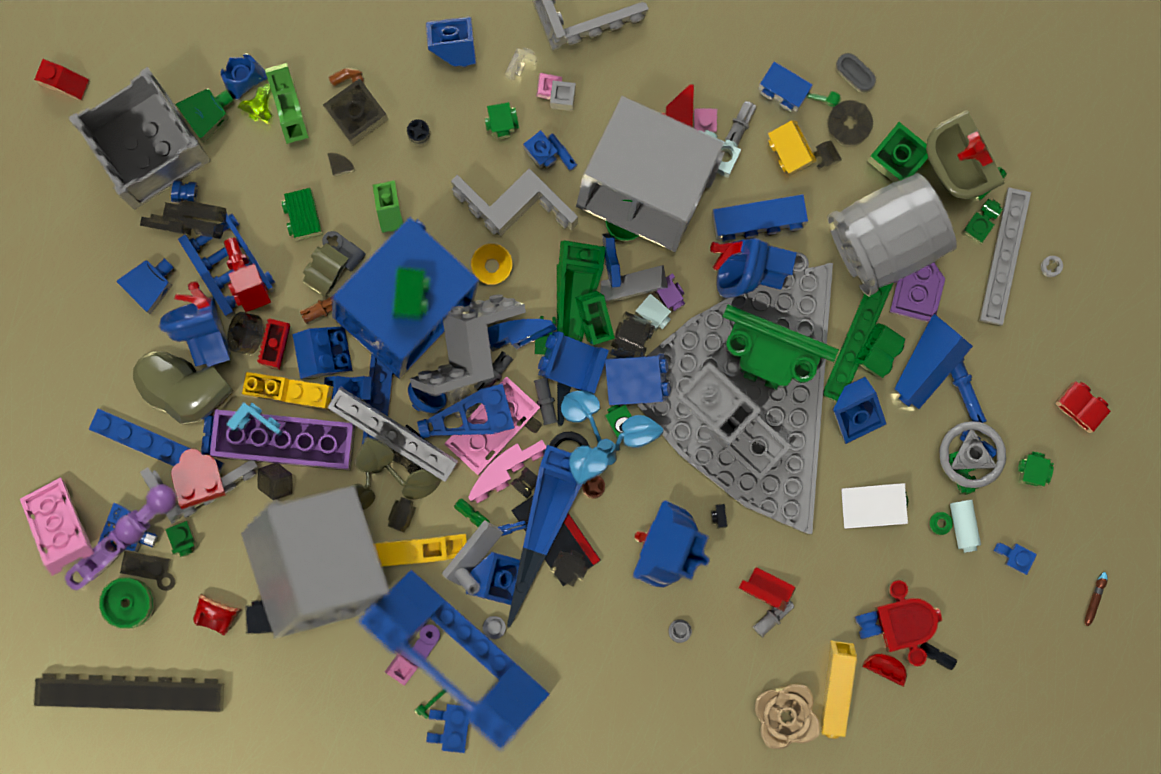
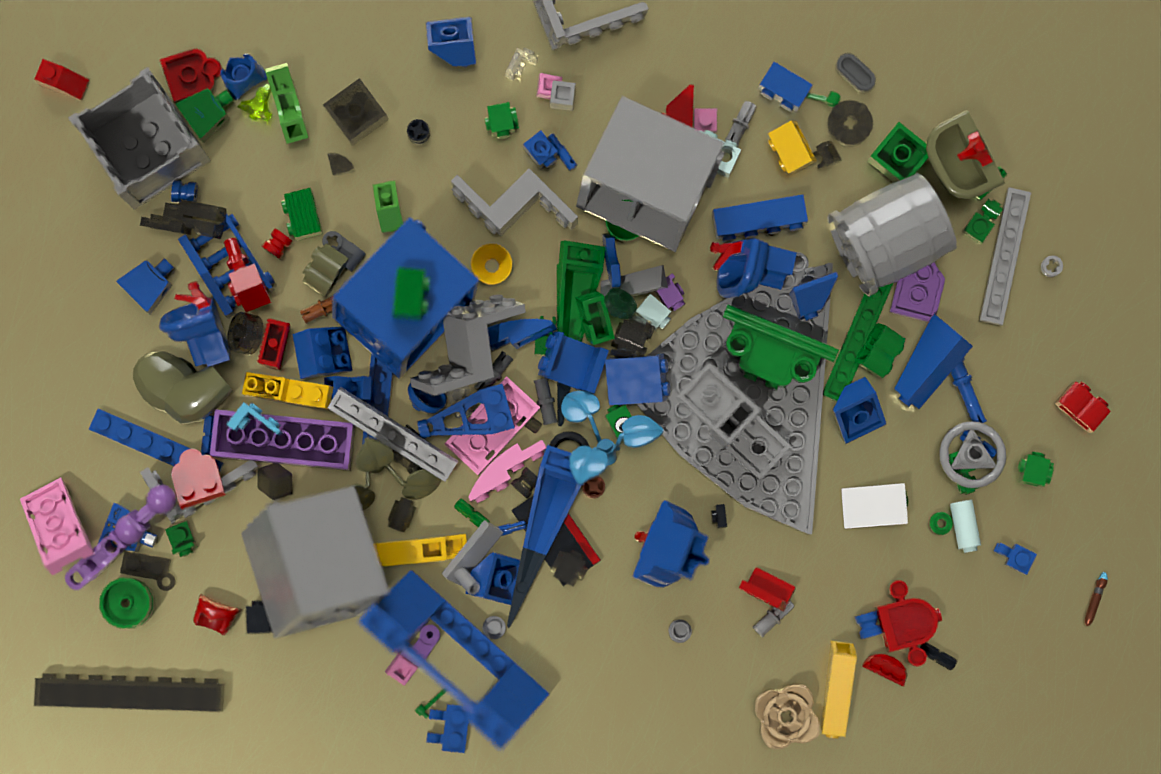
(189, 73): none -> red plate
(276, 244): none -> red wheel
(345, 74): dark orange arm -> none
(620, 303): none -> clear green plate
(811, 296): none -> blue slope

